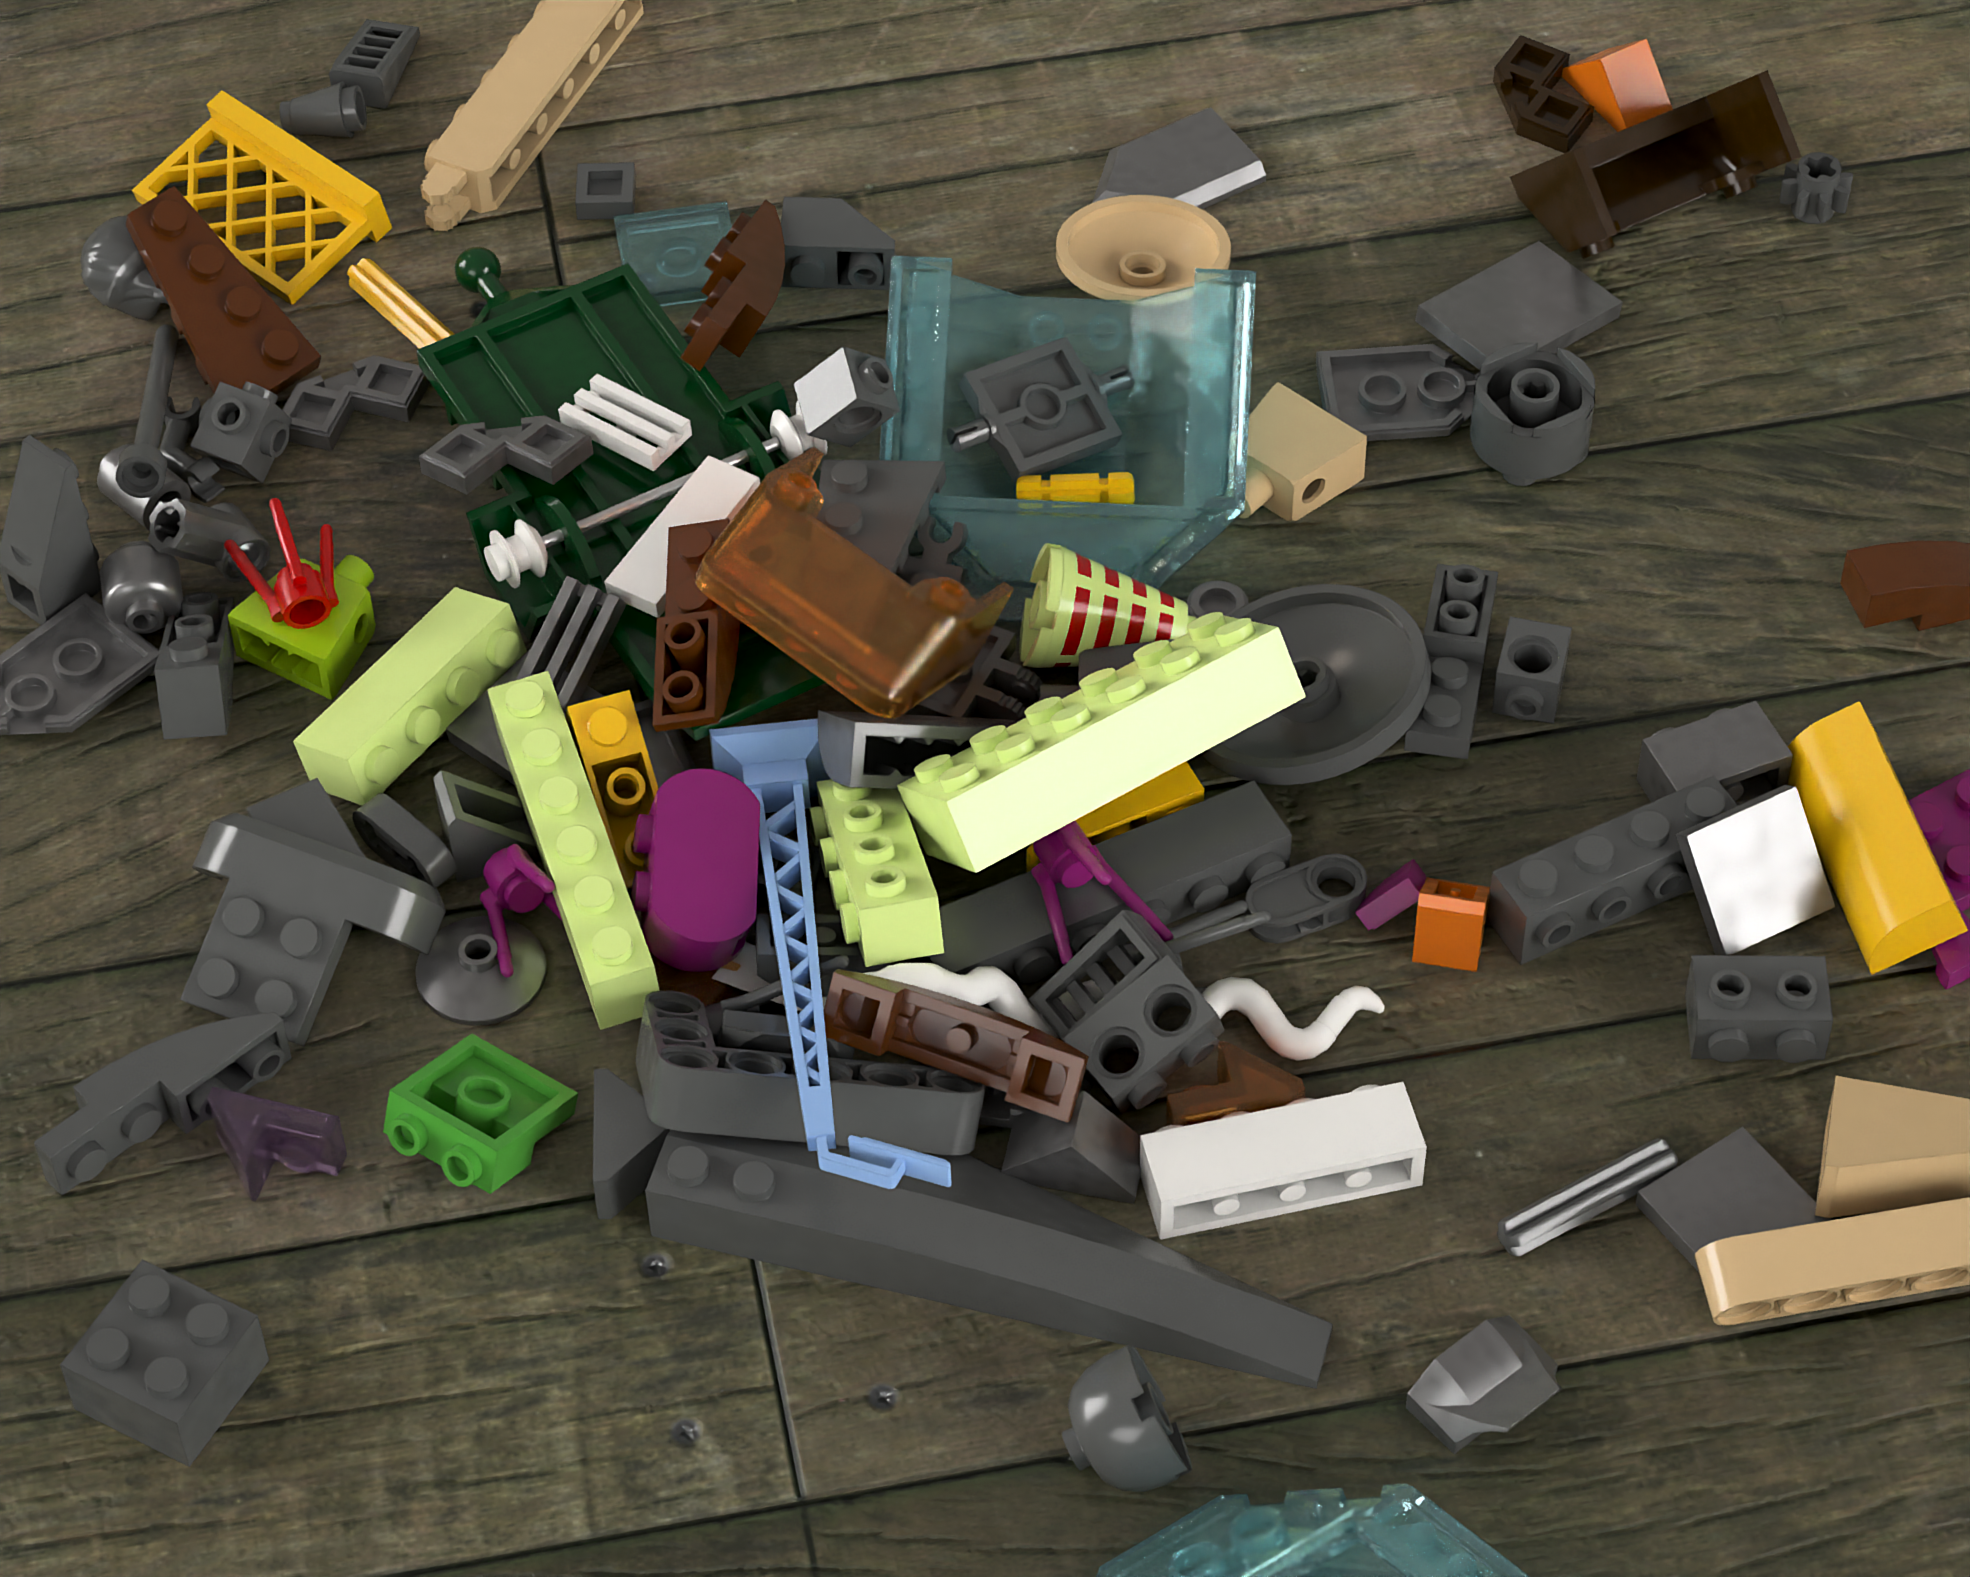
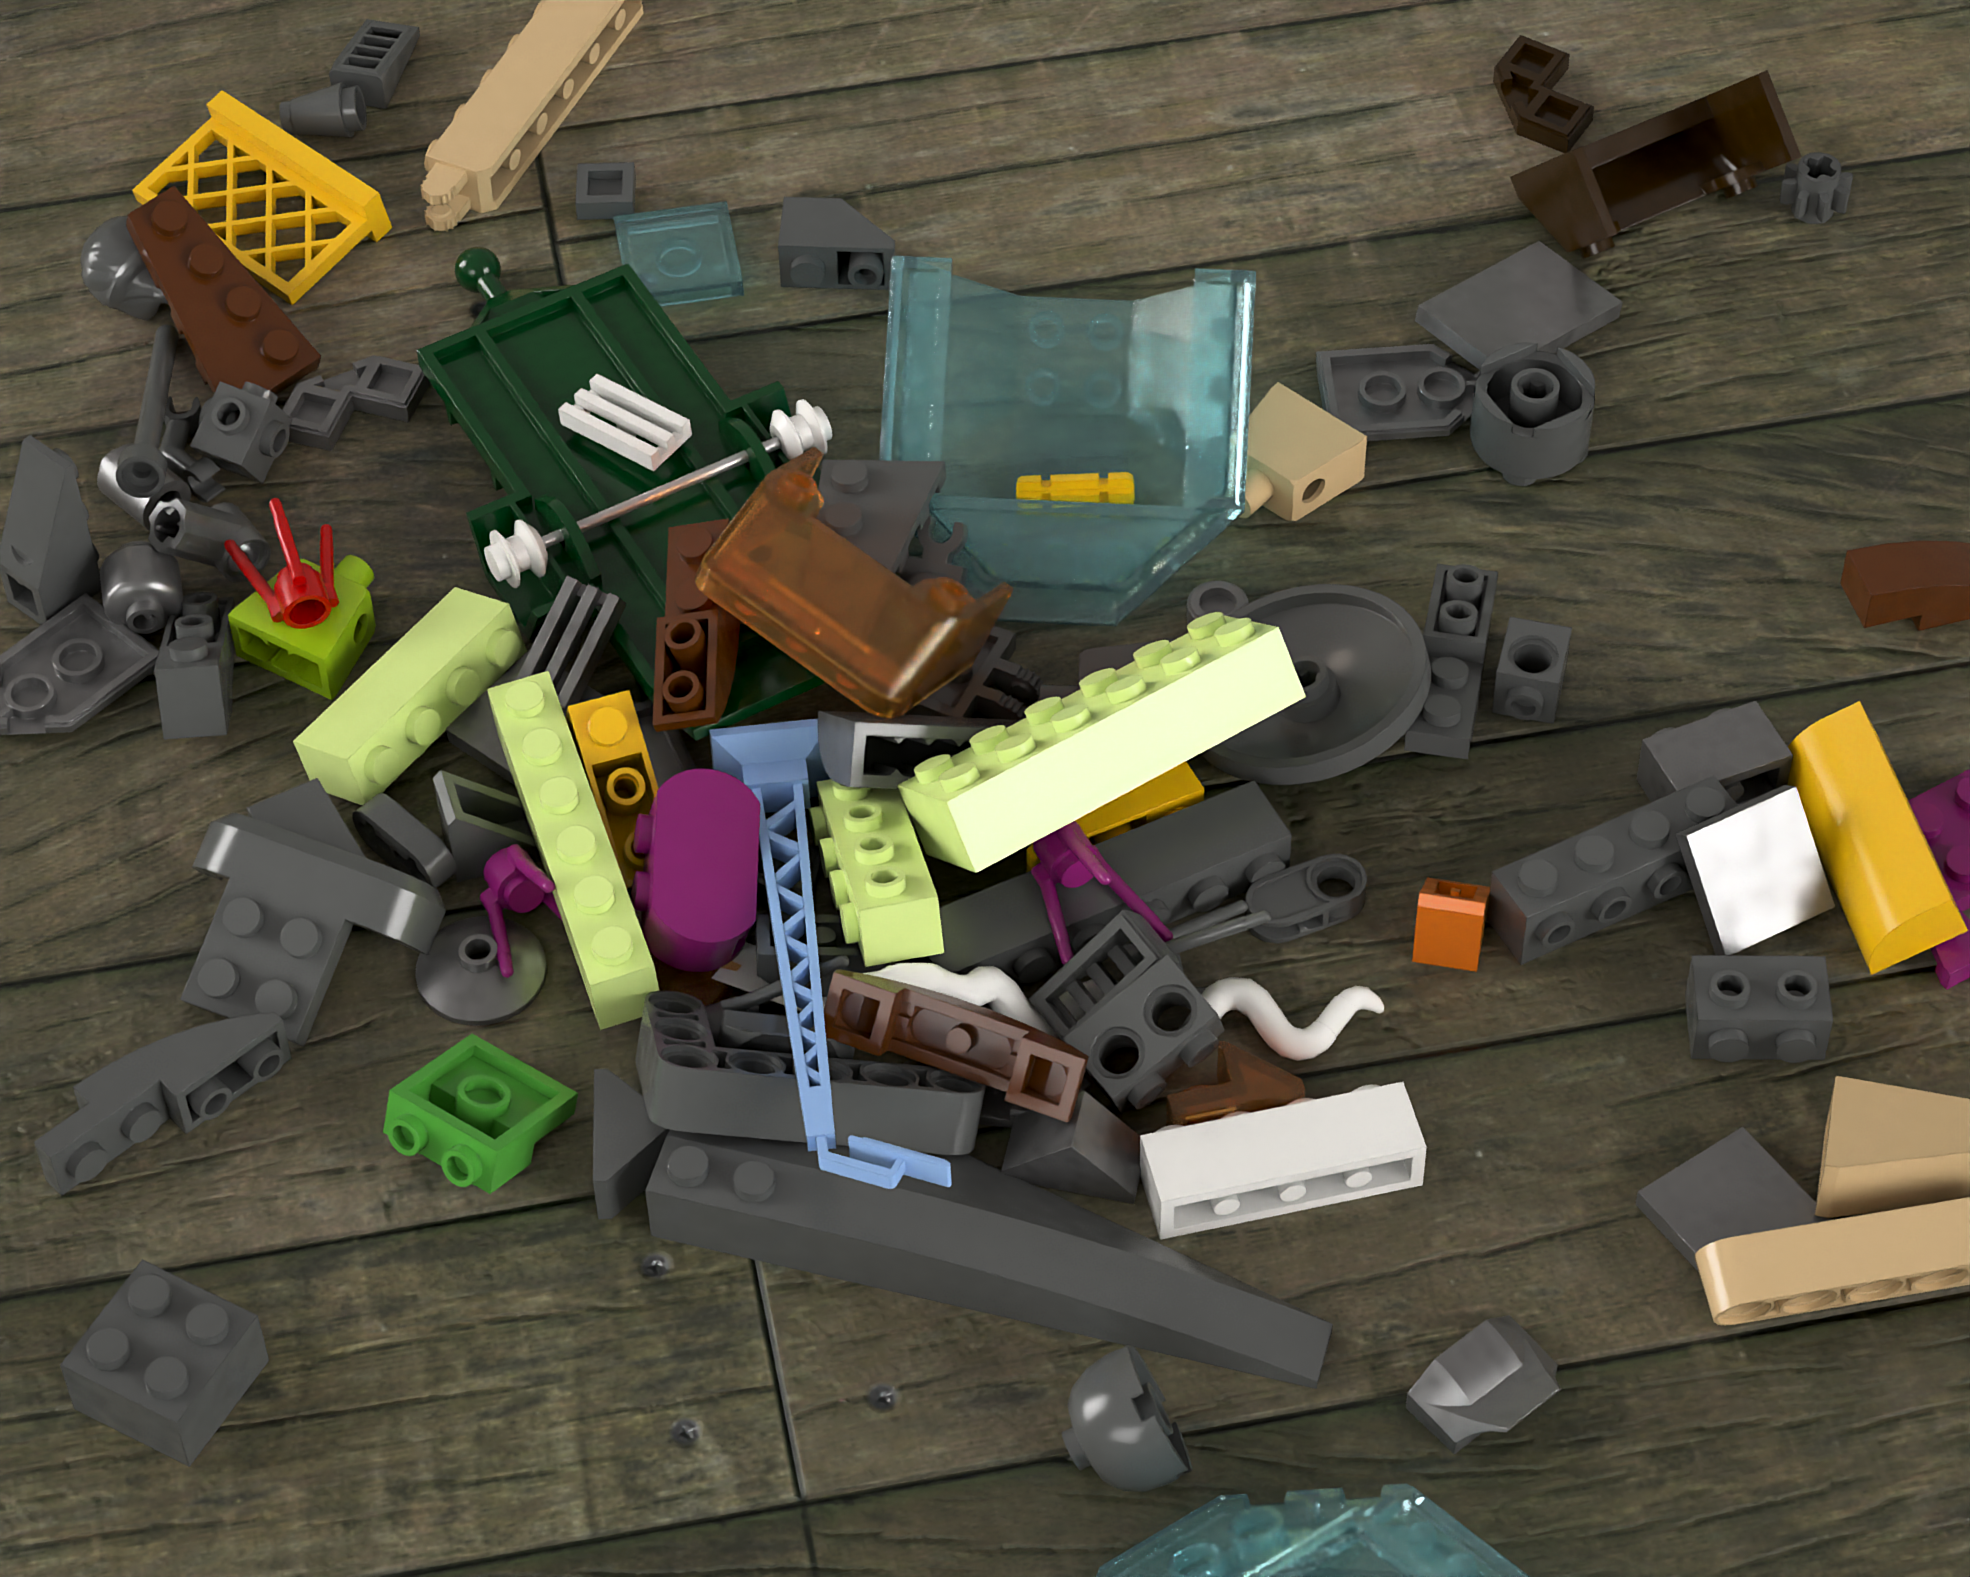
(266, 1131): clear purple slope -> none
(396, 304): yellow axle -> none
(474, 454): flat silver tile -> none
(710, 494): white tile -> none
(741, 289): reddish brown slope -> none
(846, 397): dark grey brick -> none
(1040, 409): dark grey plate -> none
(1091, 607): yellowish green cone -> none
(1139, 246): tan dish -> none
(1186, 161): flat silver tile -> none
(1392, 896): magenta tile -> none
(1585, 1197): dark grey axle -> none
(1621, 84): orange slope -> none

